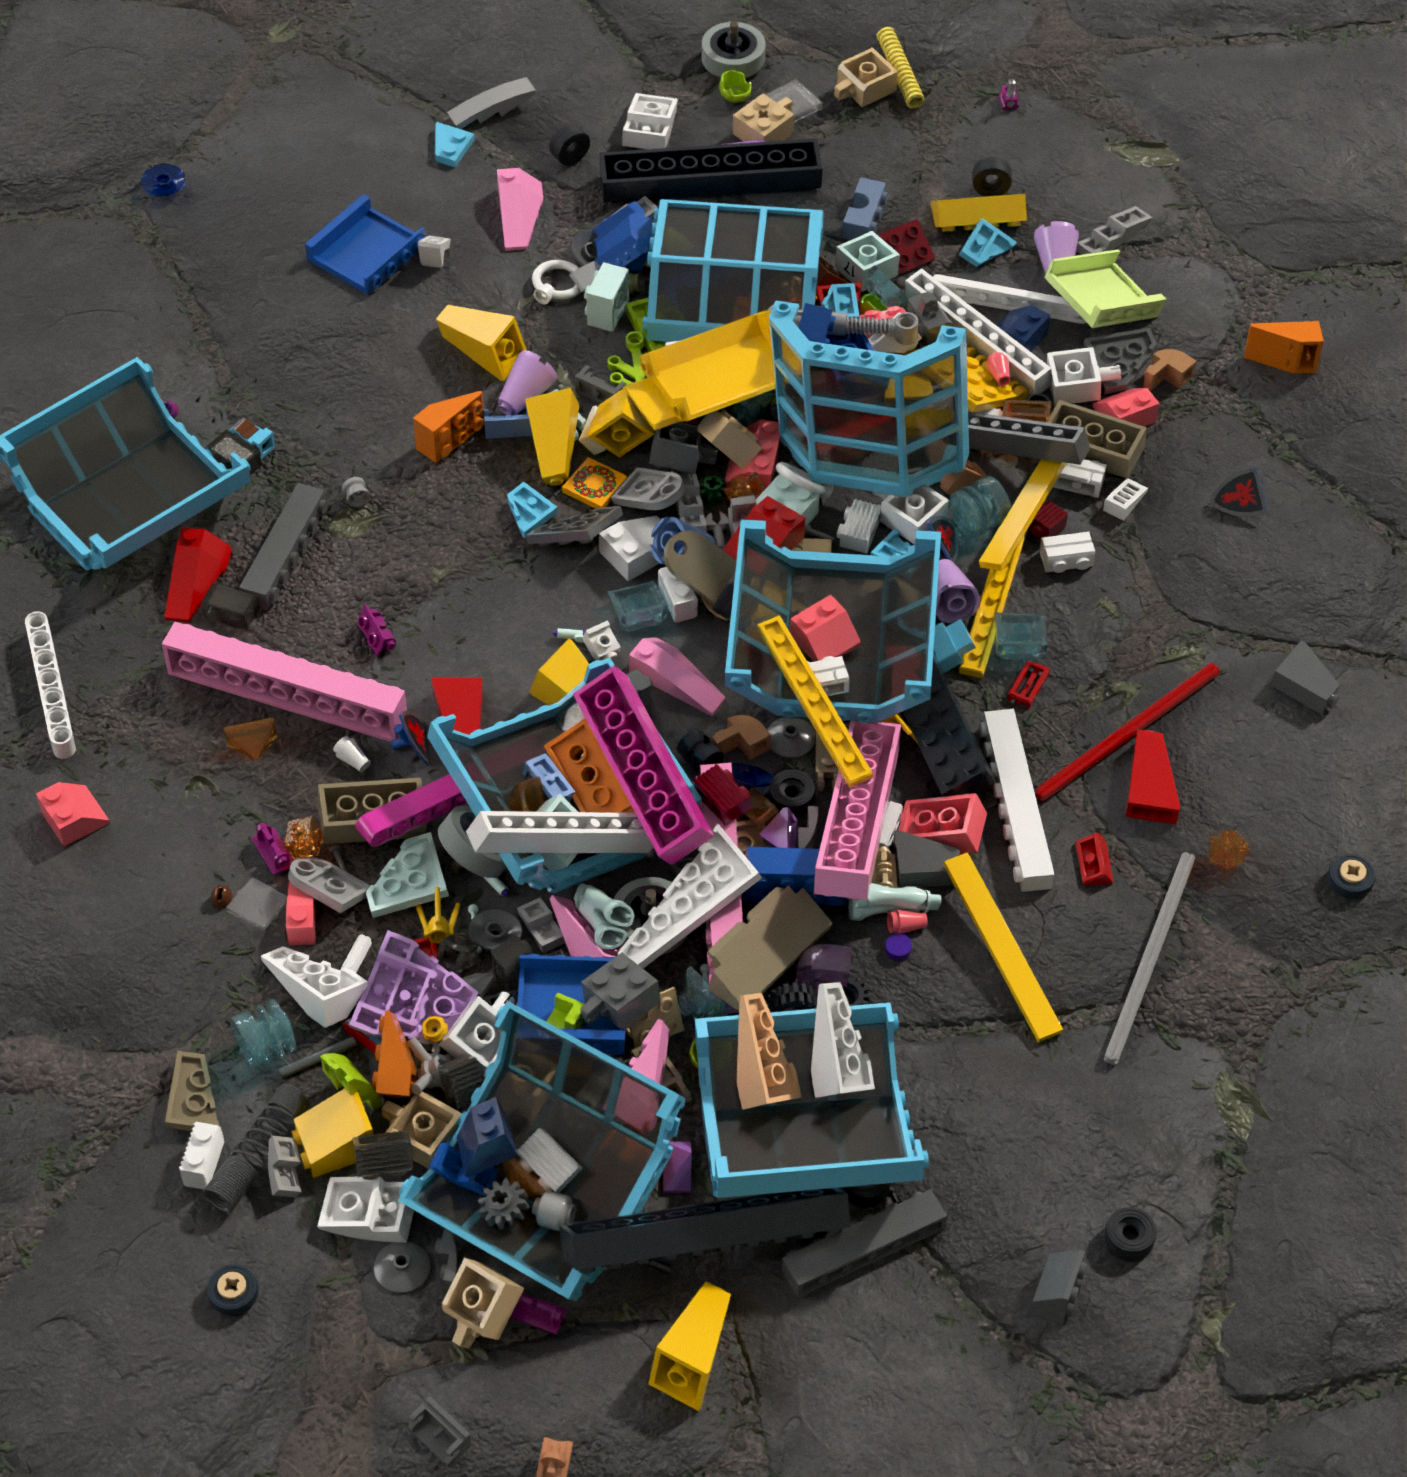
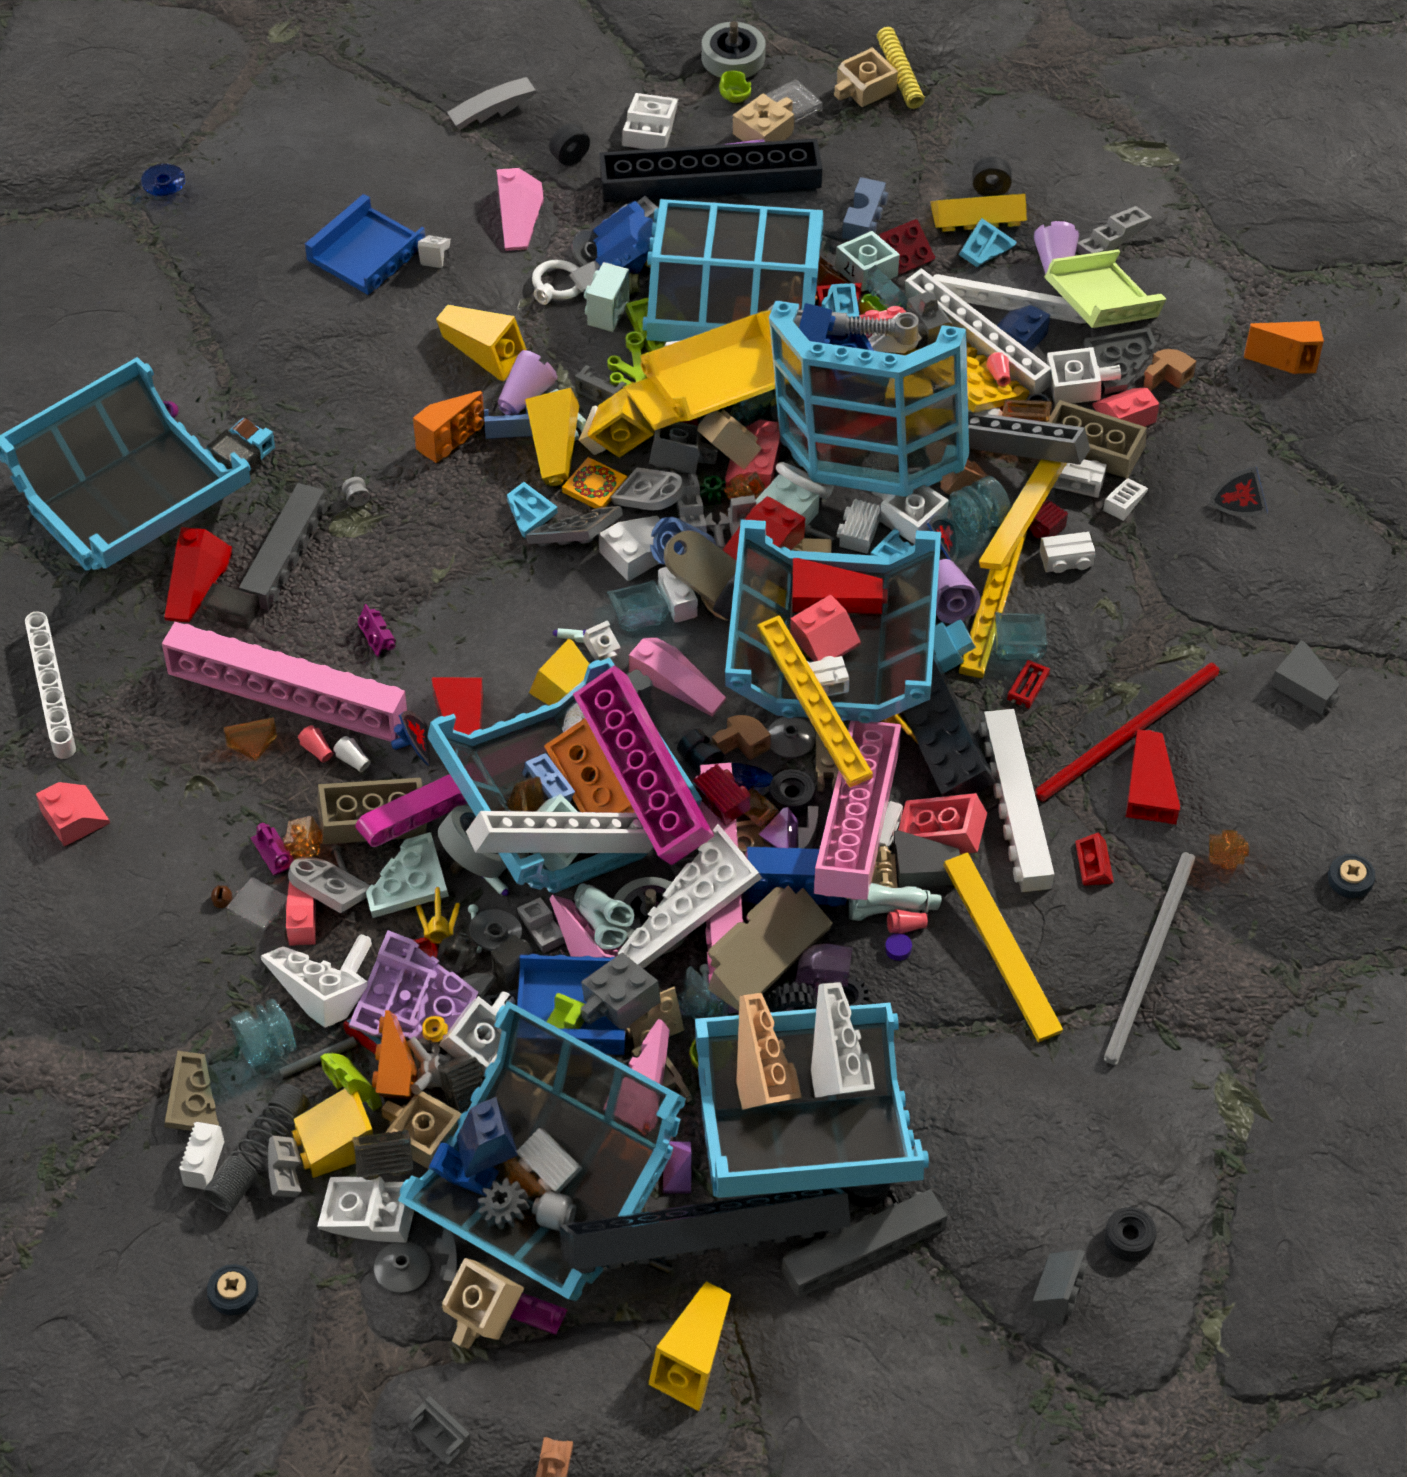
(314, 741): none -> coral cone
(451, 144): medium azure wing -> none
(851, 589): none -> red slope
(1009, 96): magenta piece -> none

